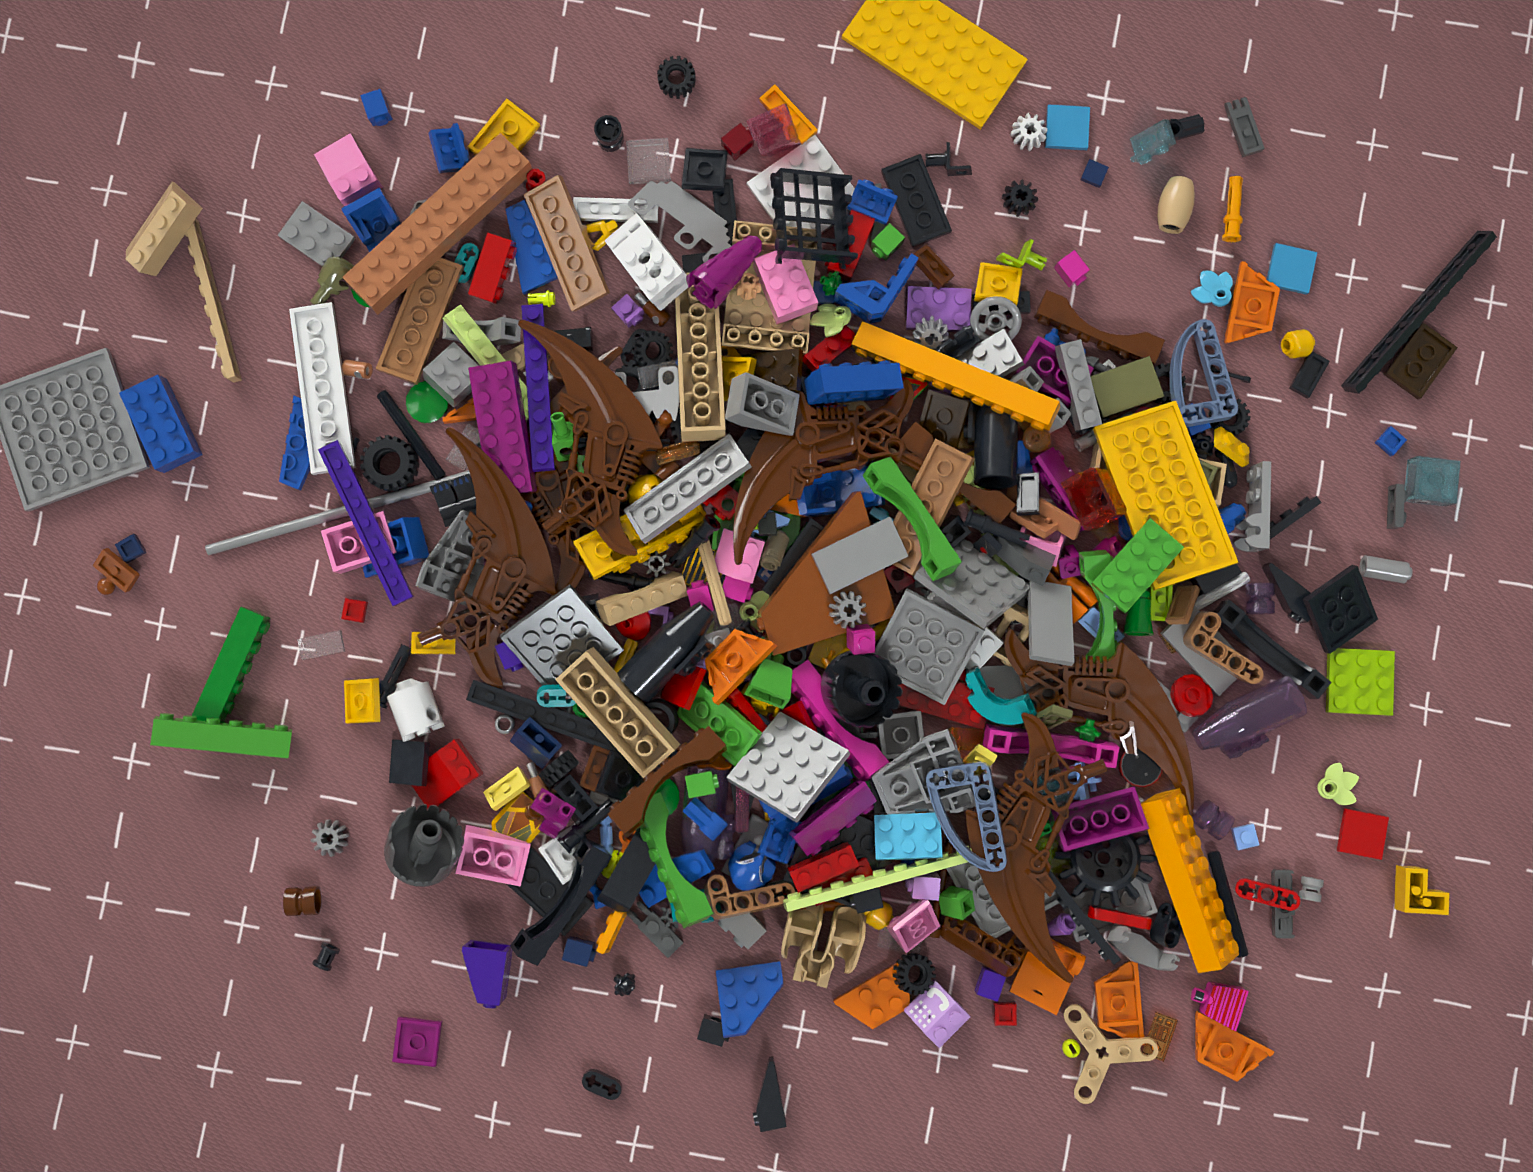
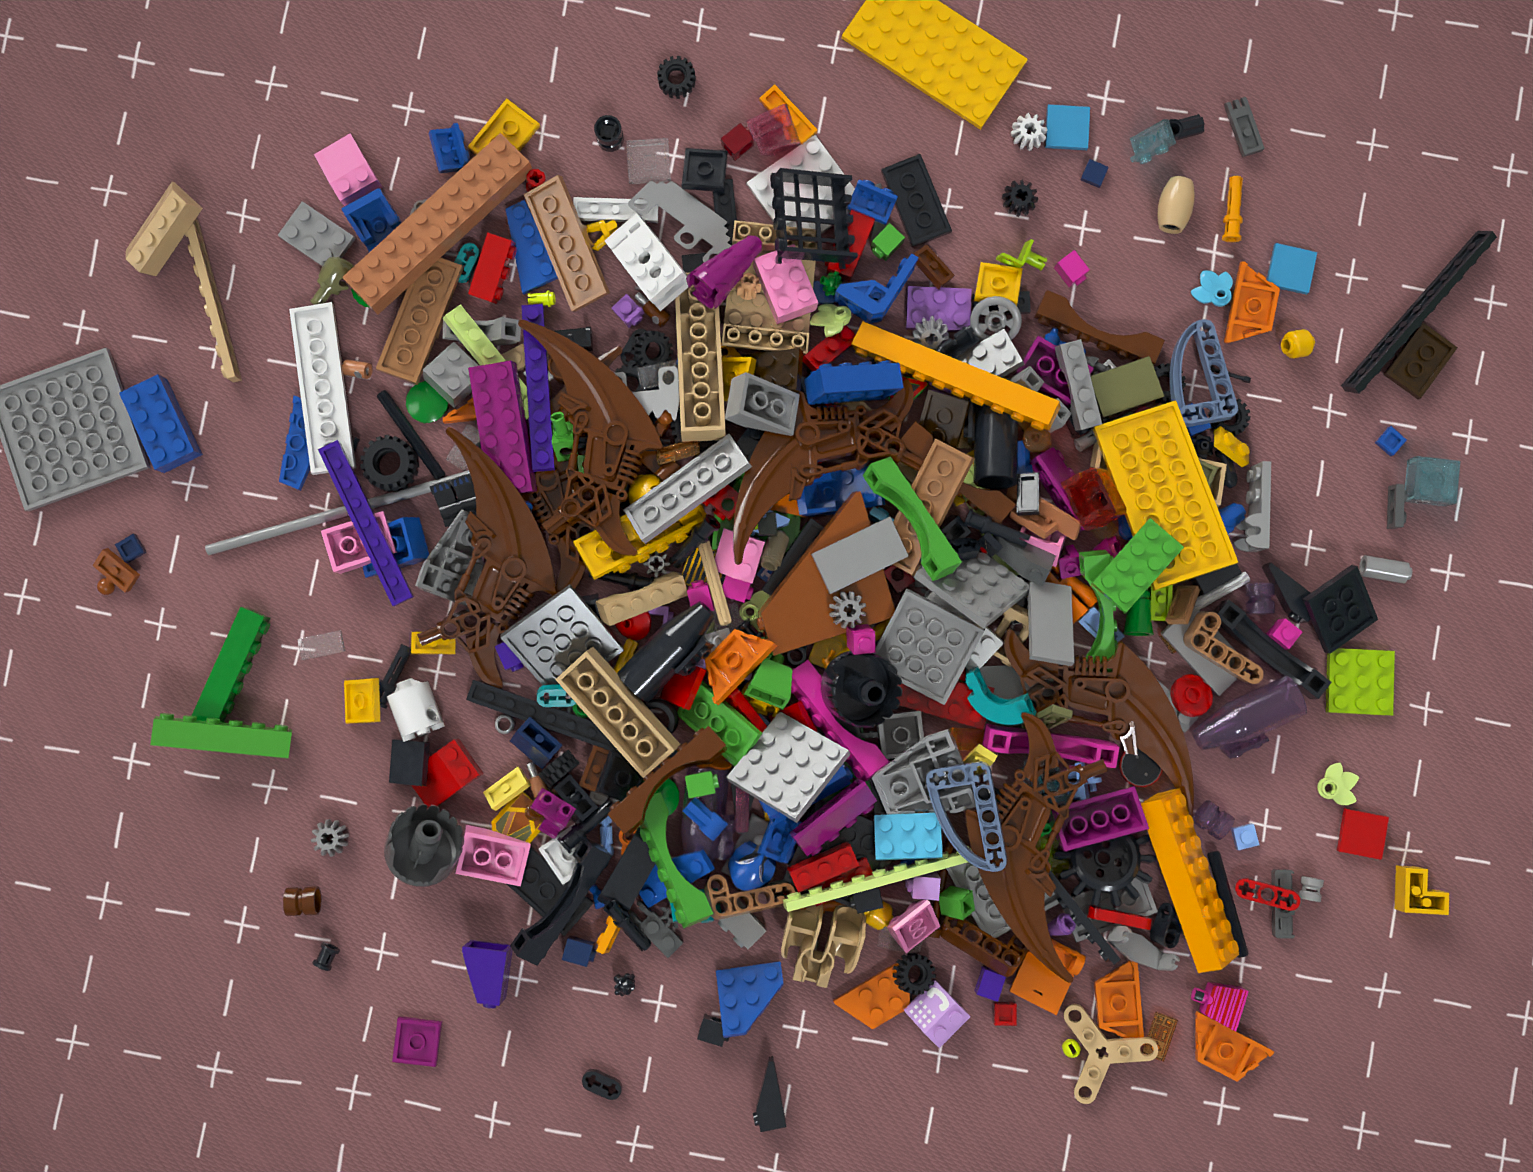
(354, 610): red tile -> none
(376, 108): blue brick -> none
(612, 864): neon yellow pin -> none
(622, 920): none -> black pin
(944, 159): black bracket -> none
(966, 548): none -> black beam
(1088, 731): green plant -> none
(1284, 633): none -> dark pink brick
(1290, 516): black plate -> none
(1309, 374): black tile -> none

